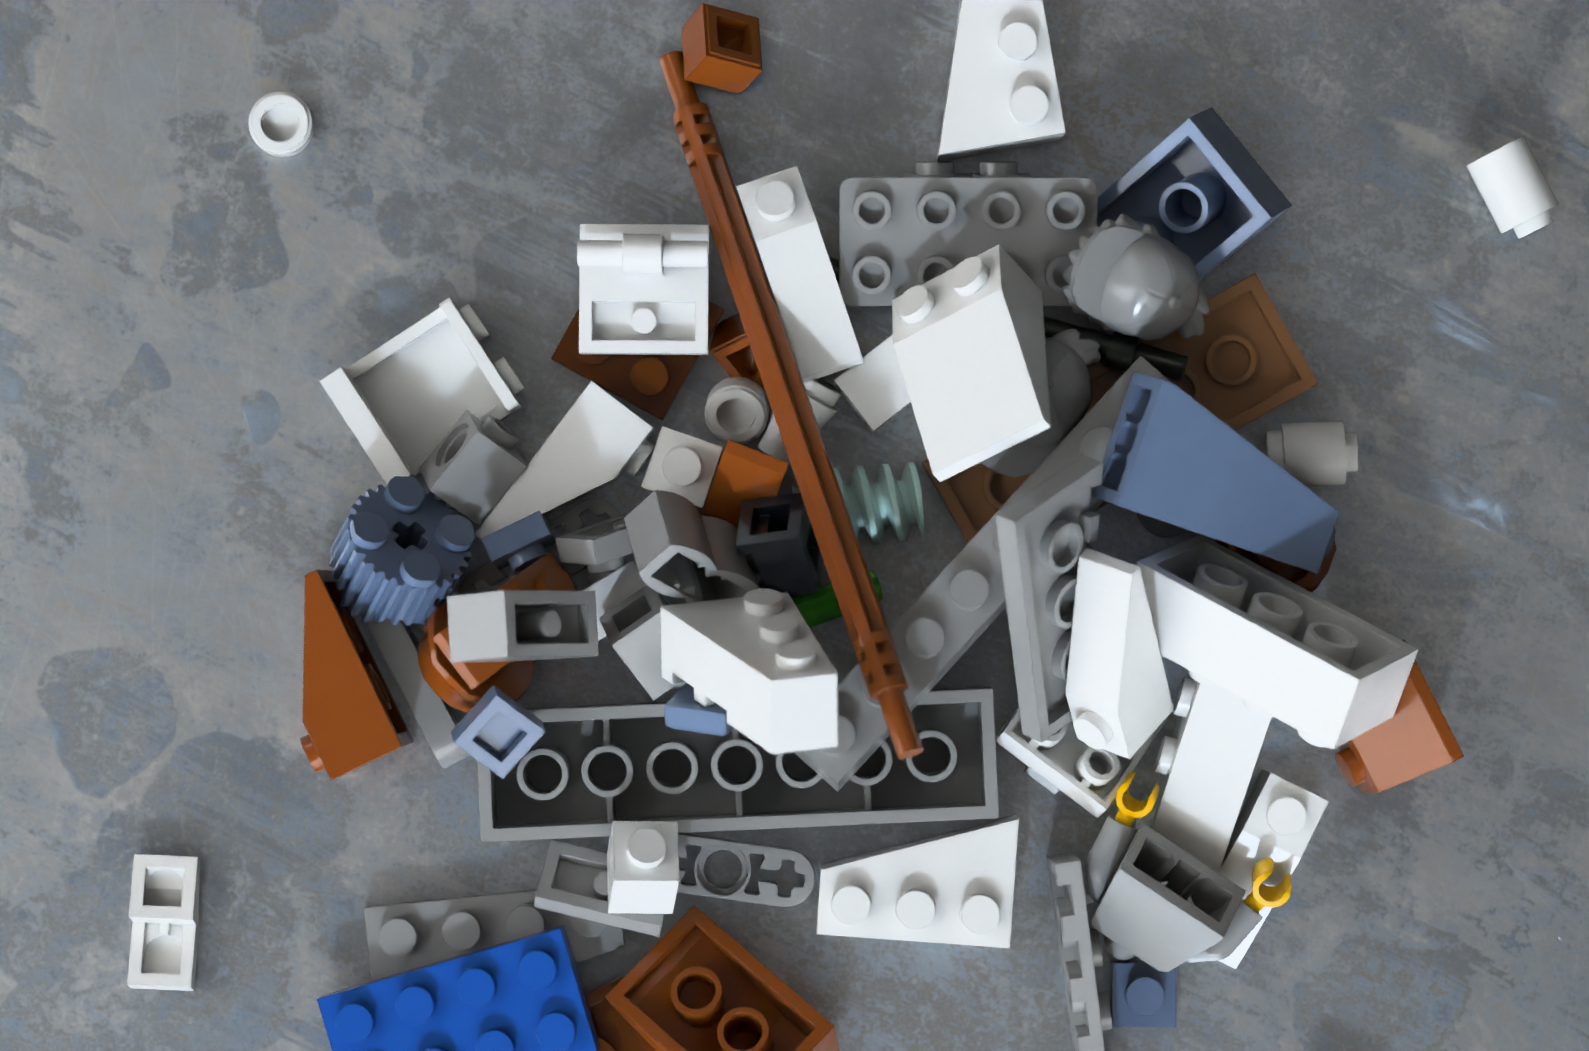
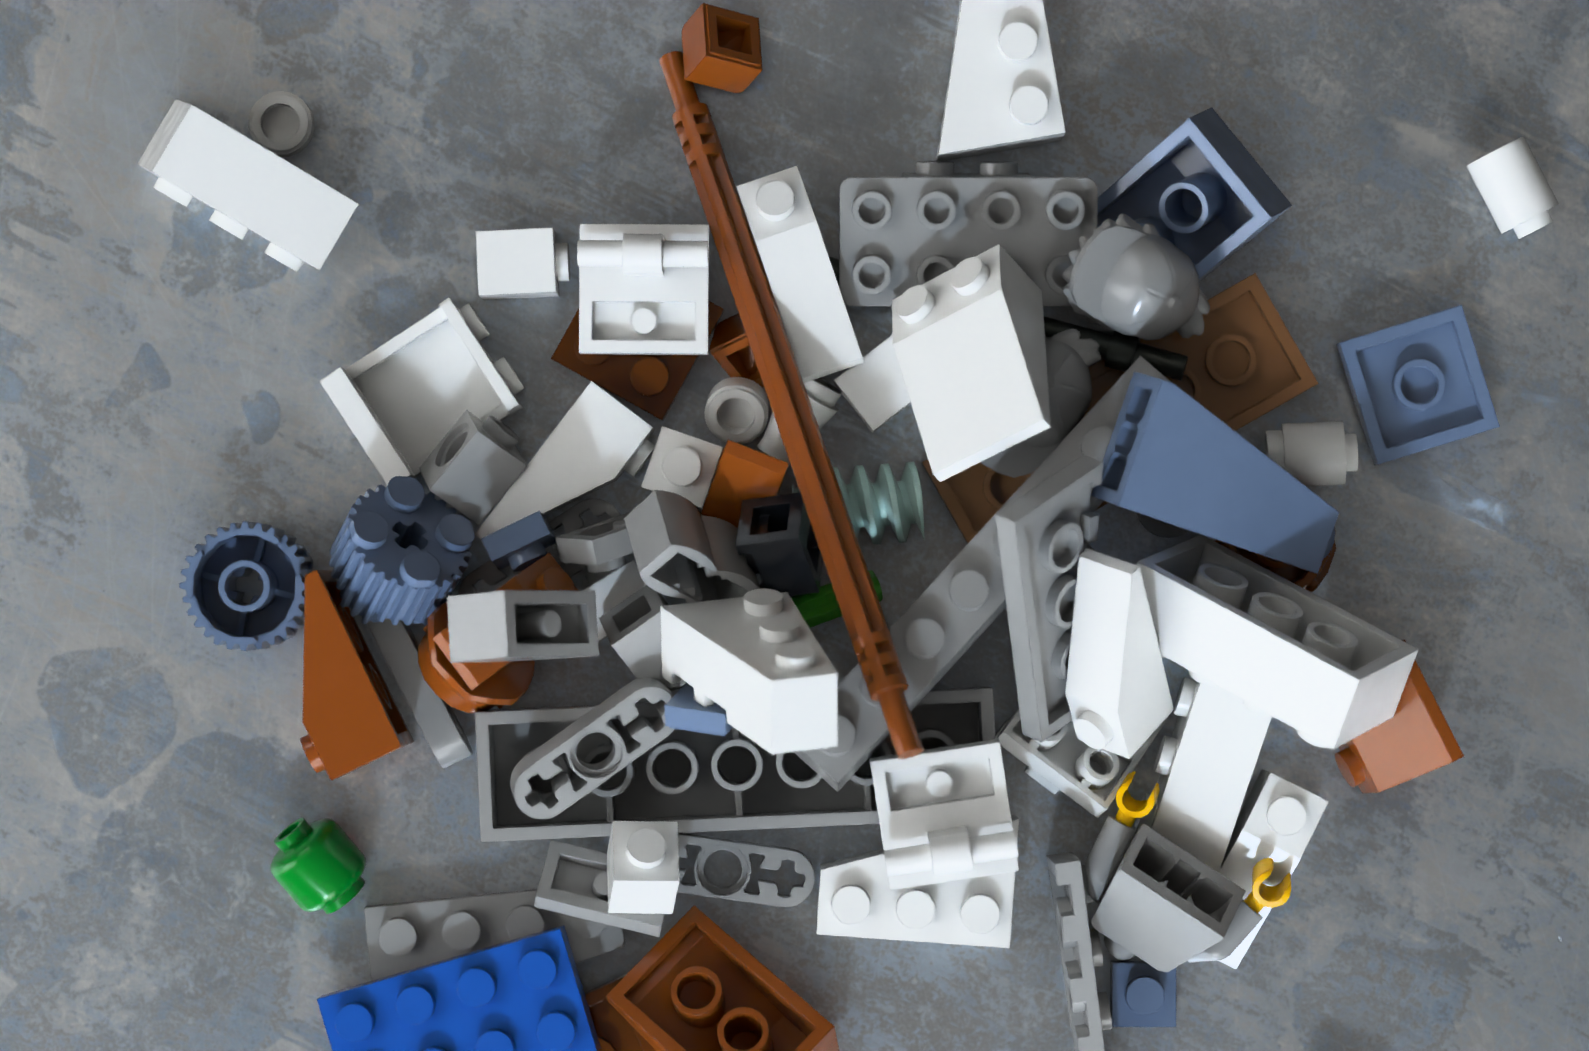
(164, 922): white slope -> none
(234, 554): none -> sand blue brick
(246, 186): none -> white wedge
(318, 865): none -> green head
(498, 731): plate -> none
(520, 263): none -> white brick
(545, 761): none -> light grey beam
(944, 814): none -> white plate
(1418, 385): none -> sand blue plate

